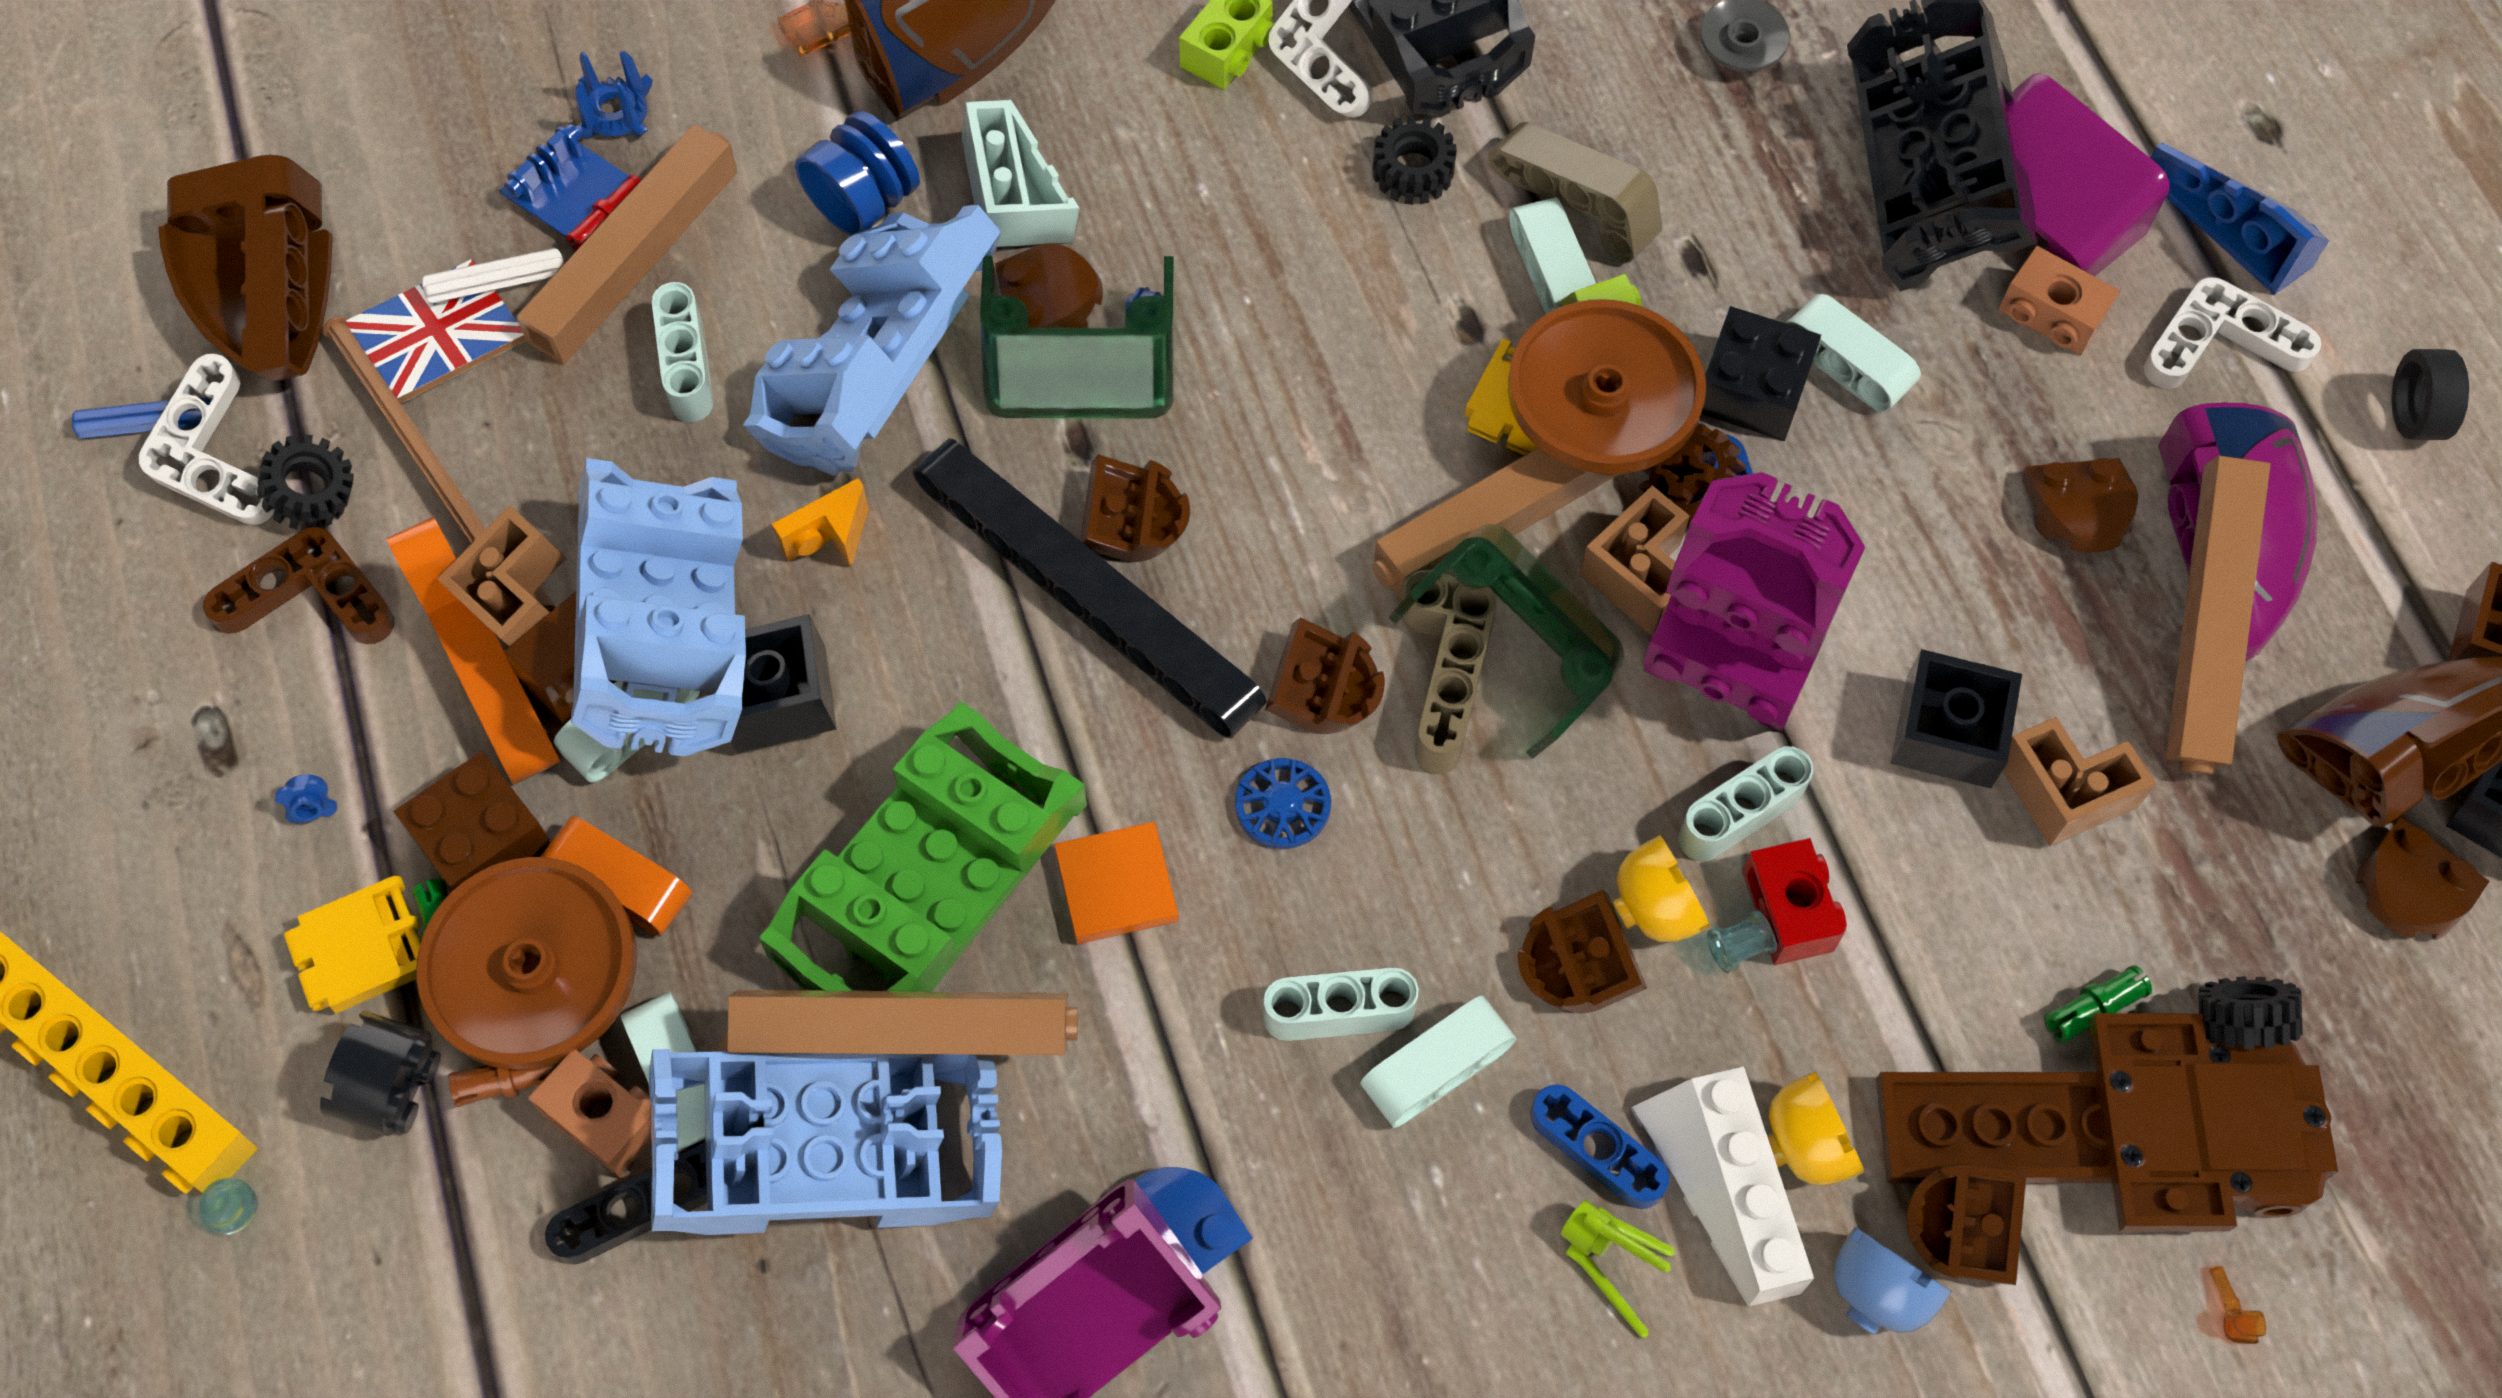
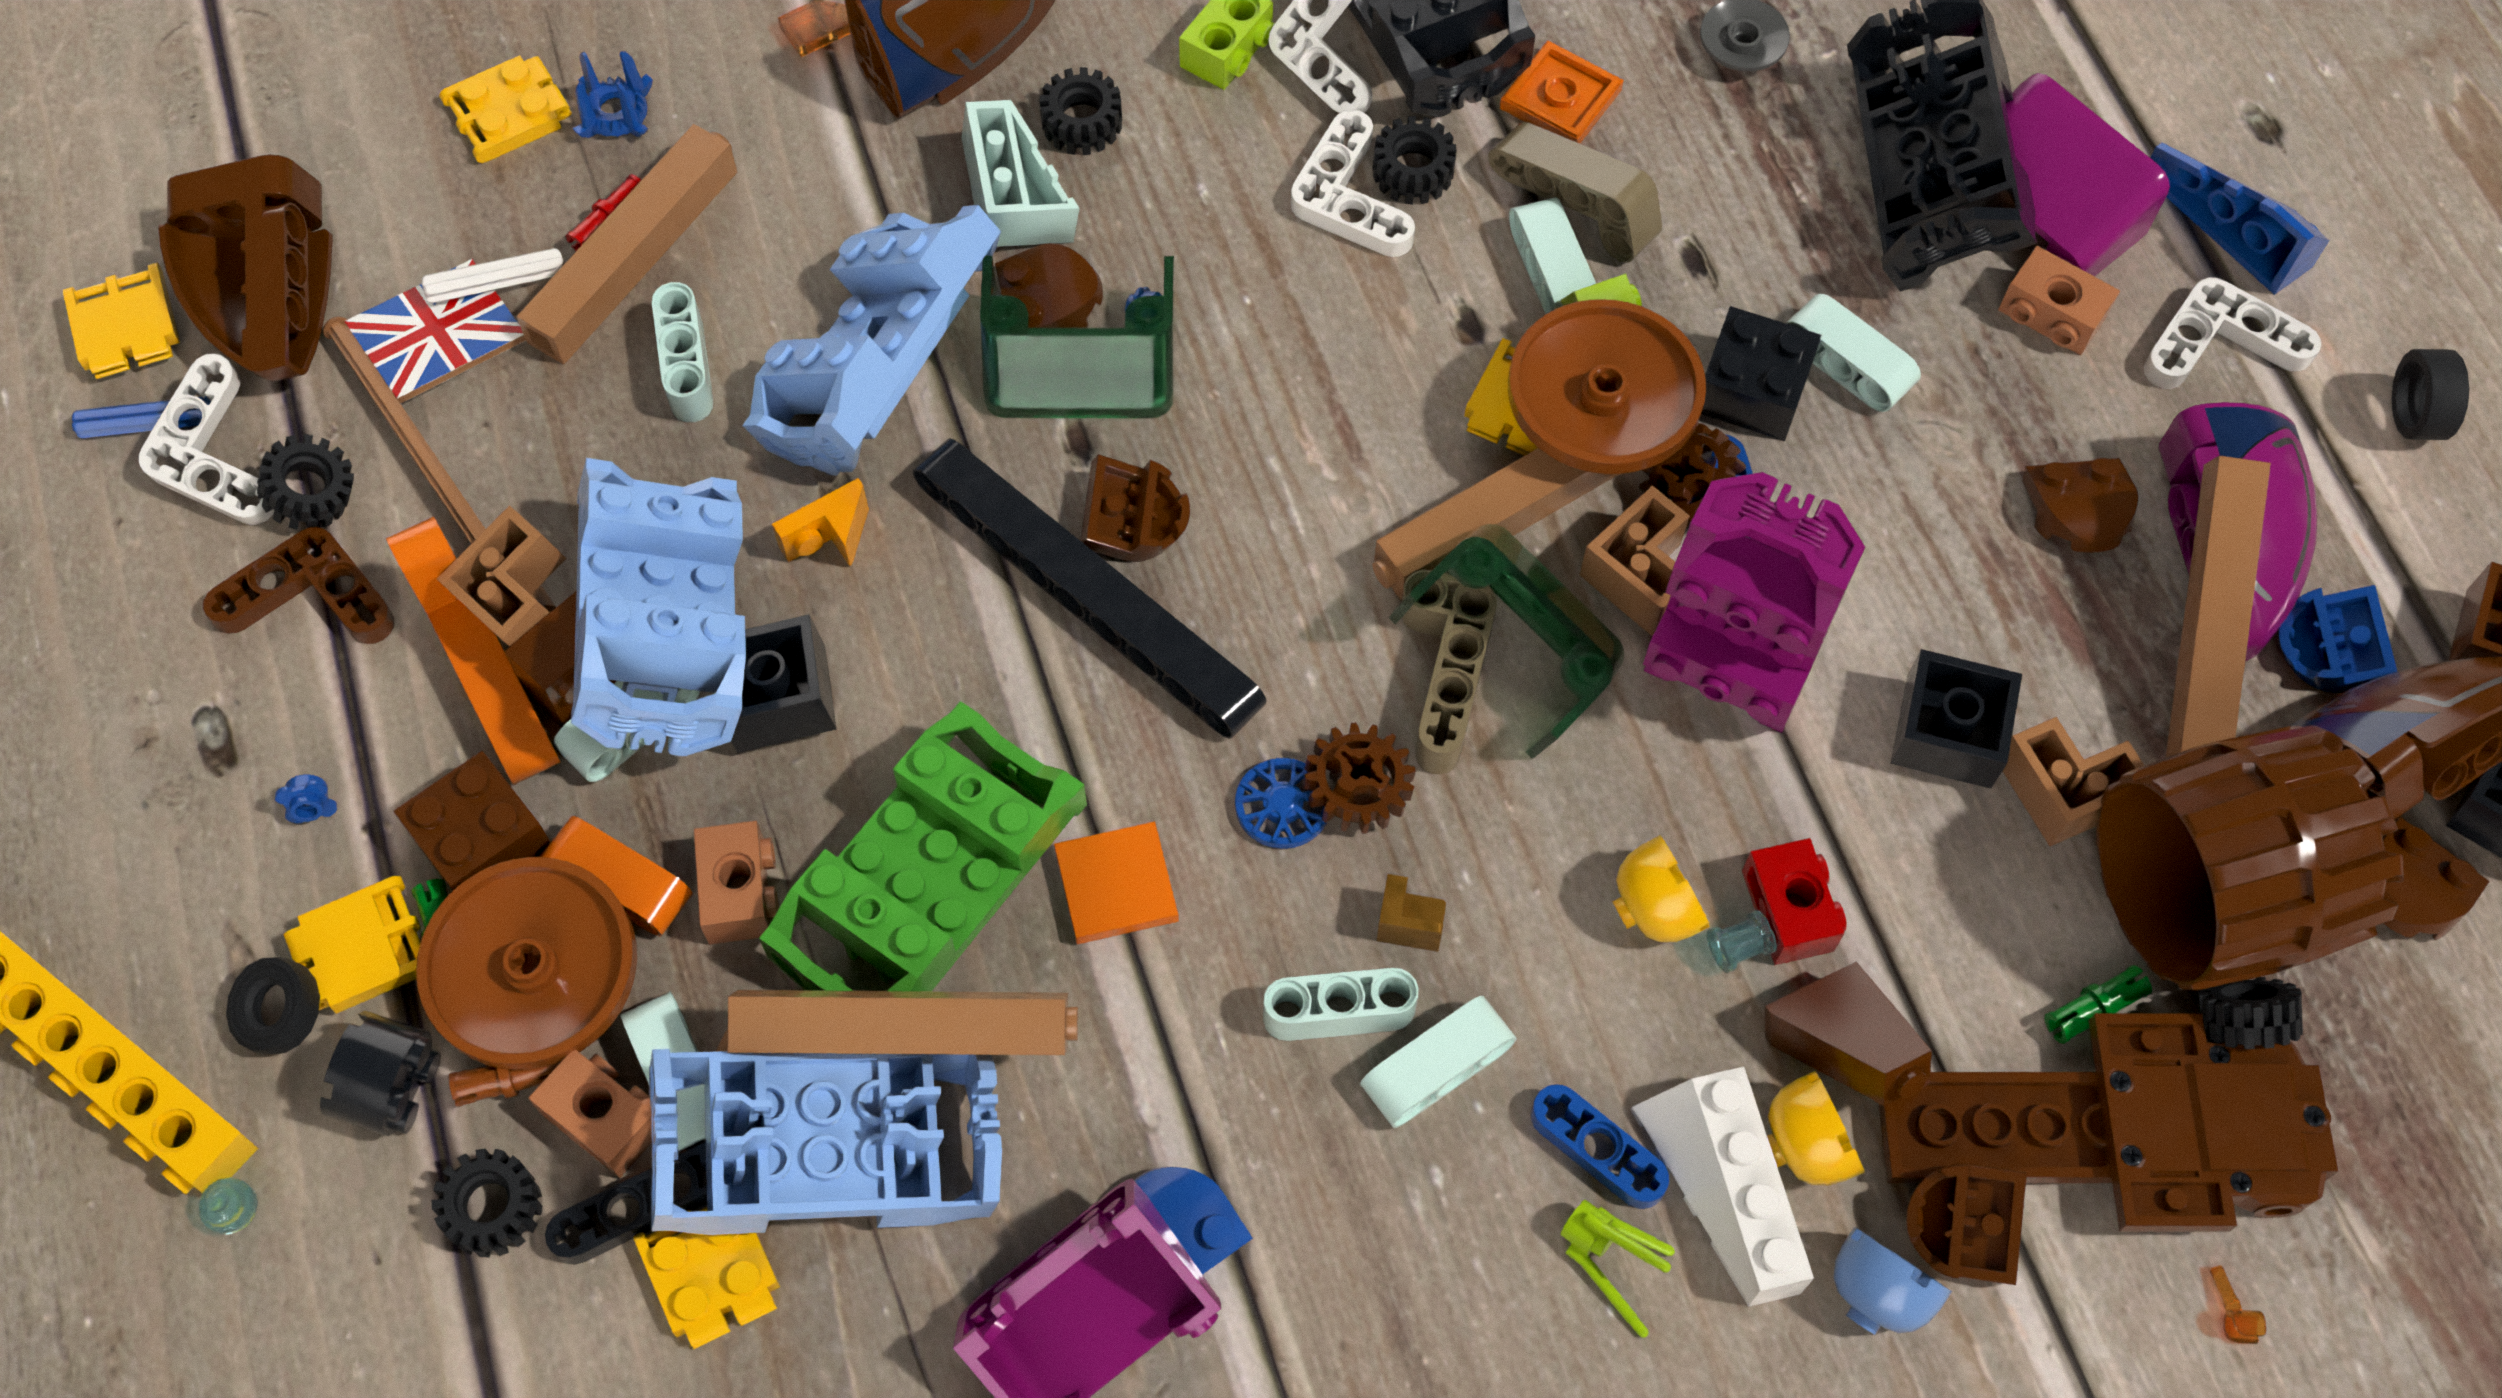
(122, 323): none -> yellow plate
(246, 1001): none -> black tyre
(471, 1175): none -> black tyre
(508, 105): none -> yellow plate
(562, 181): blue hinge -> none
(706, 1278): none -> yellow plate
(722, 855): none -> nougat brick
(857, 173): blue wheel -> none
(1081, 90): none -> black tyre
(1325, 680): reddish brown slope -> none
(1336, 197): none -> white beam
(1369, 796): none -> reddish brown gear
(1410, 918): none -> pearl gold panel
(1561, 93): none -> orange tile
(1579, 956): reddish brown slope -> none
(1757, 784): light aqua beam -> none
(1851, 1035): none -> reddish brown slope
(2247, 856): none -> reddish brown wheel
(2337, 639): none -> blue slope

